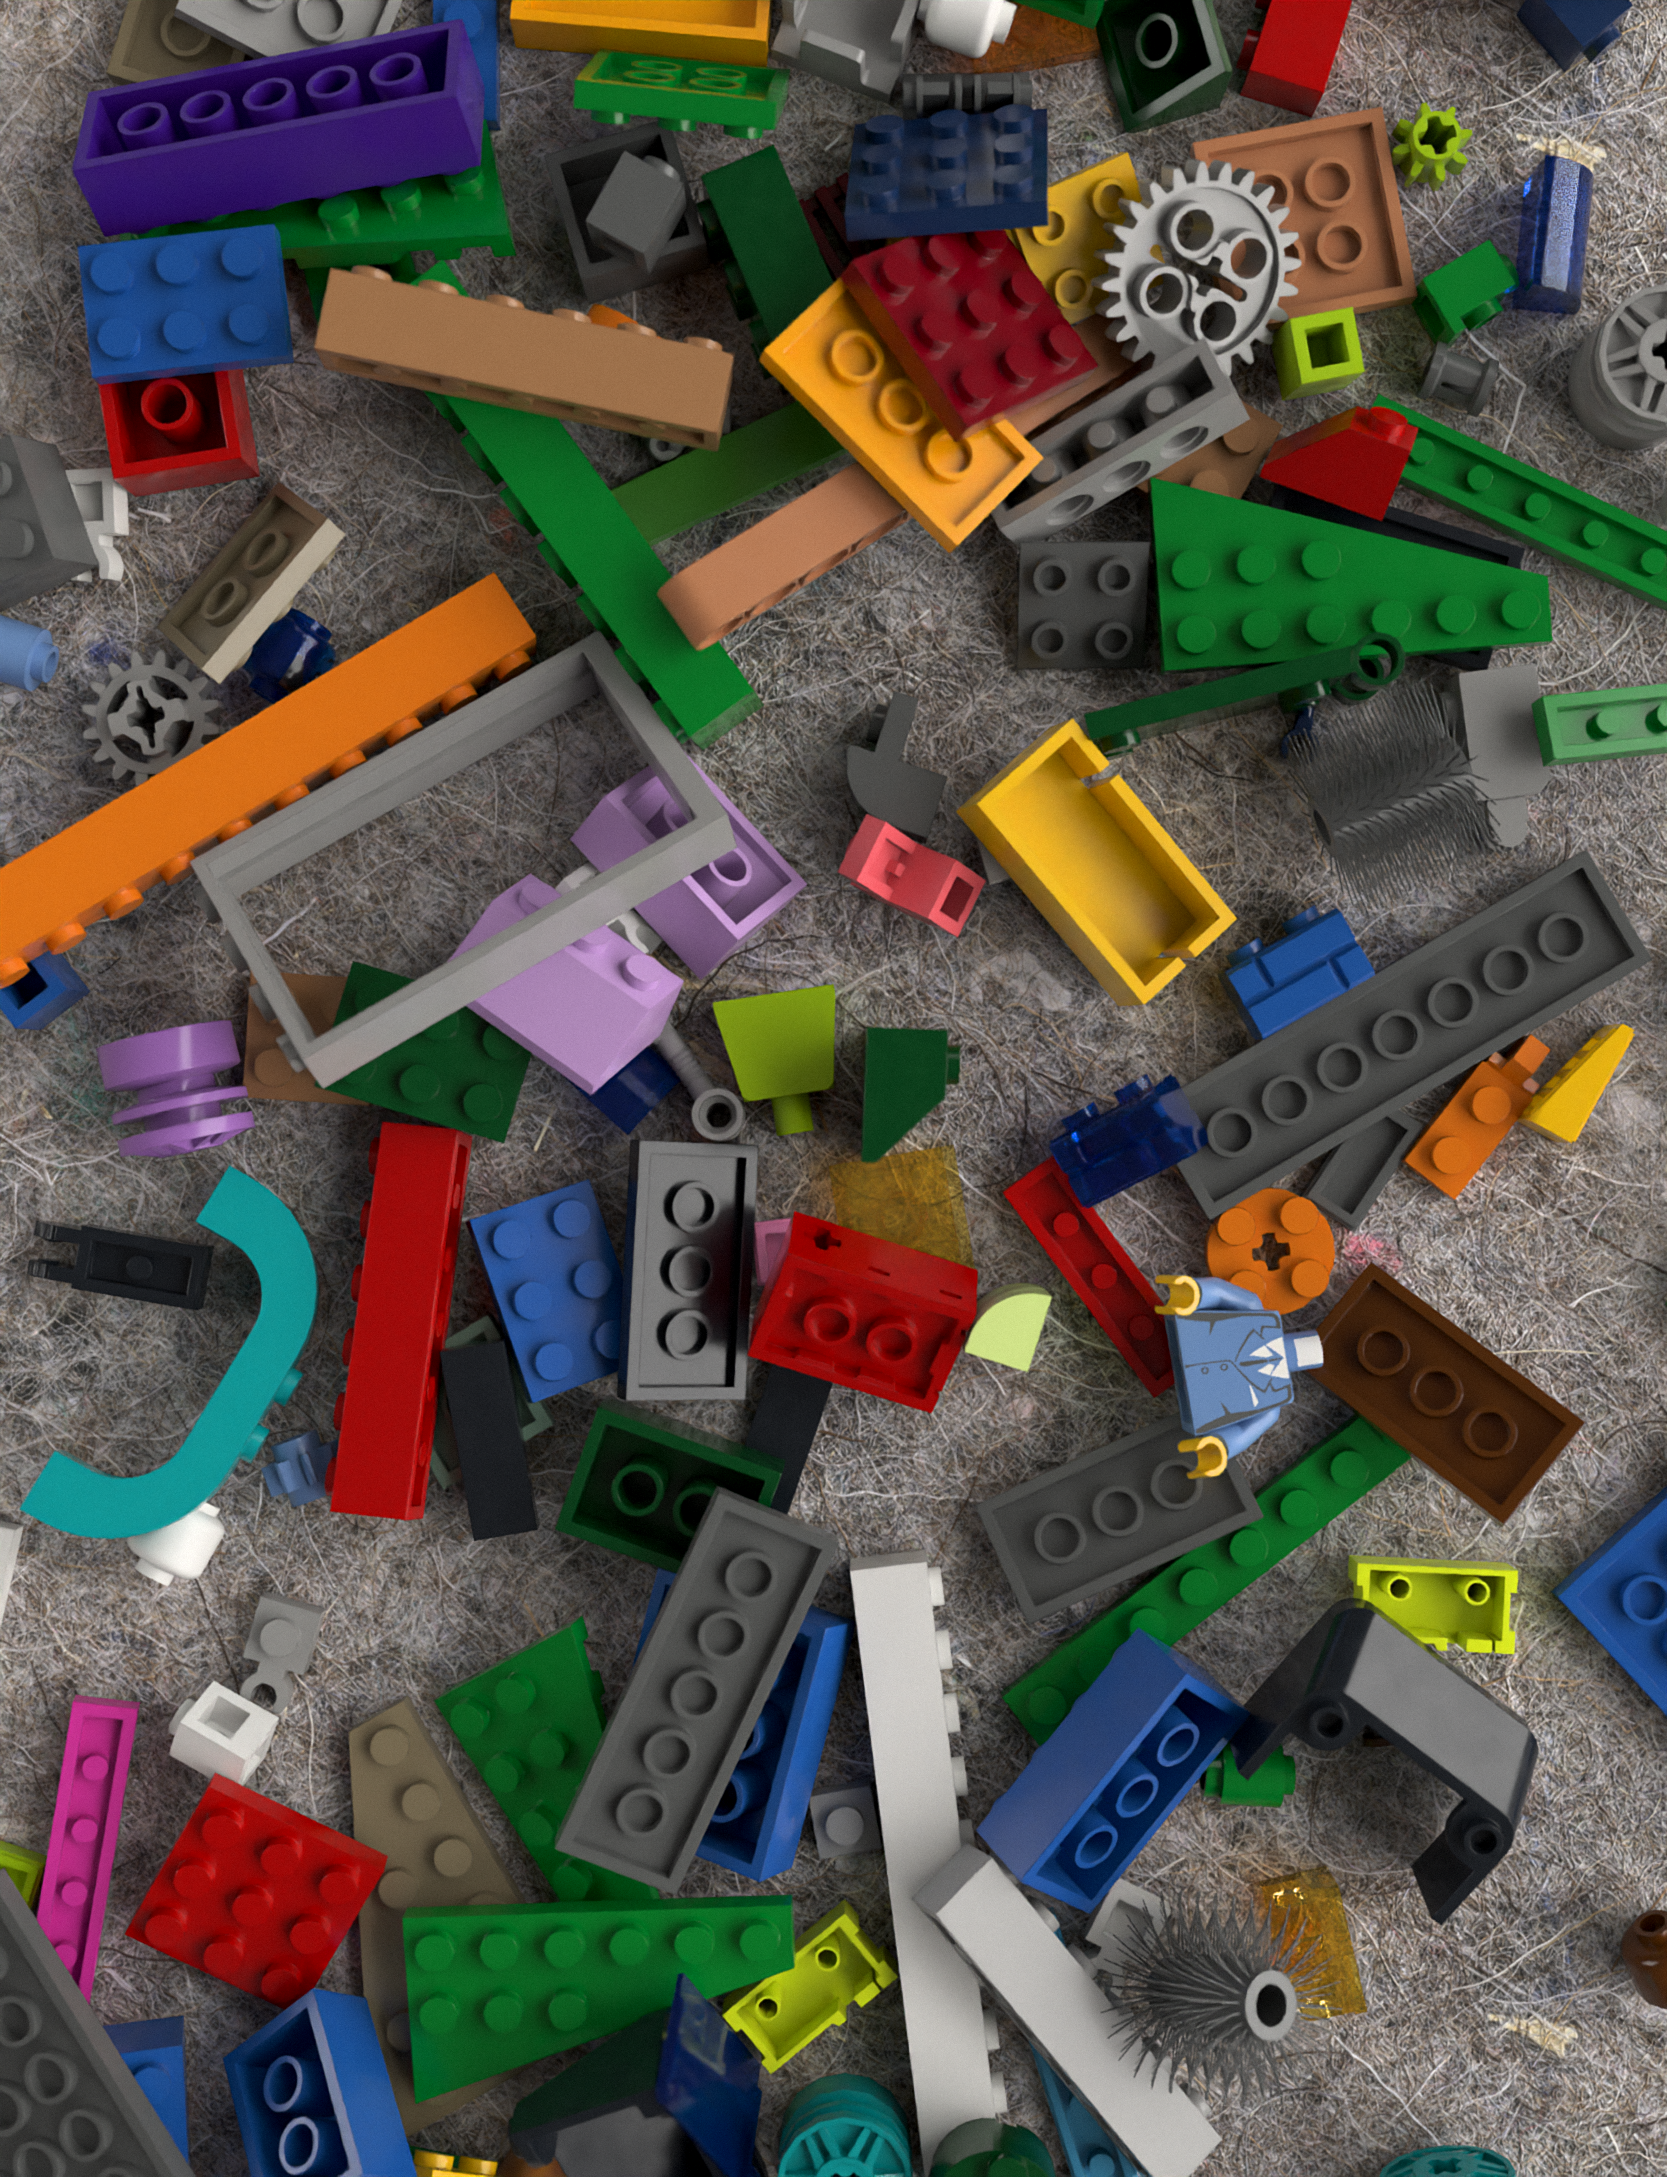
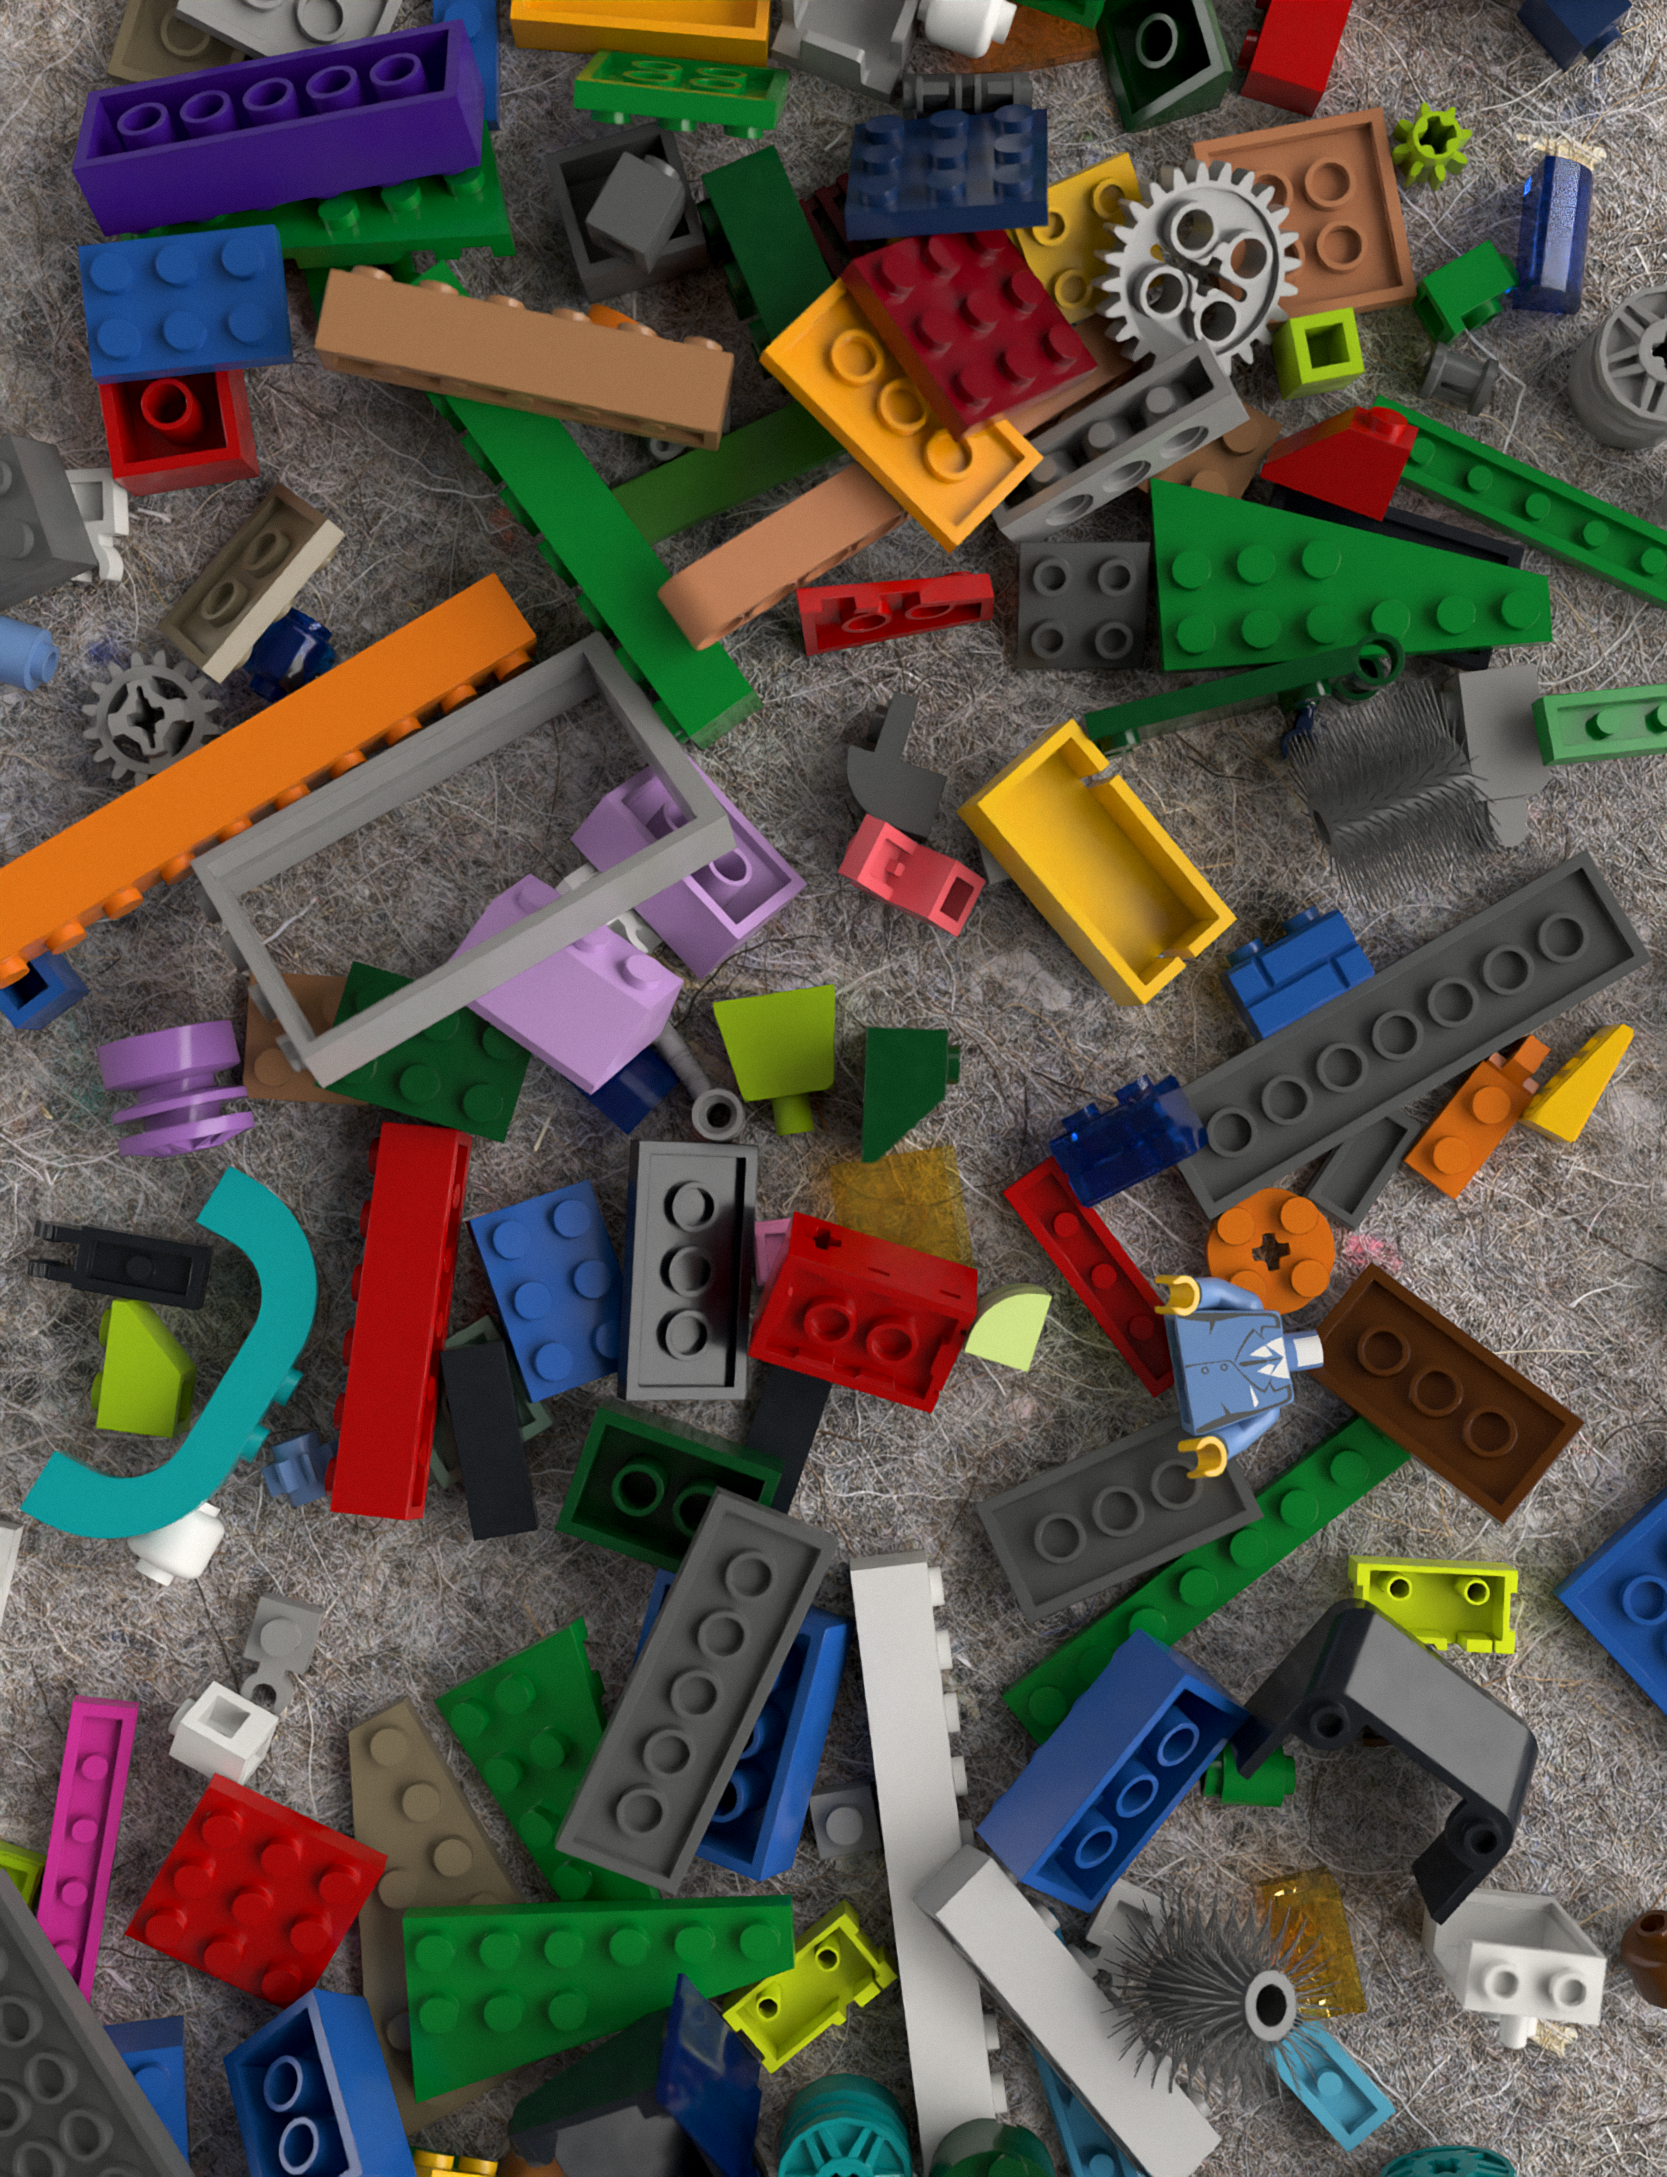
(145, 1374): none -> lime slope
(888, 610): none -> red wing
(1345, 2095): none -> medium azure plate
(1517, 1962): none -> white piece

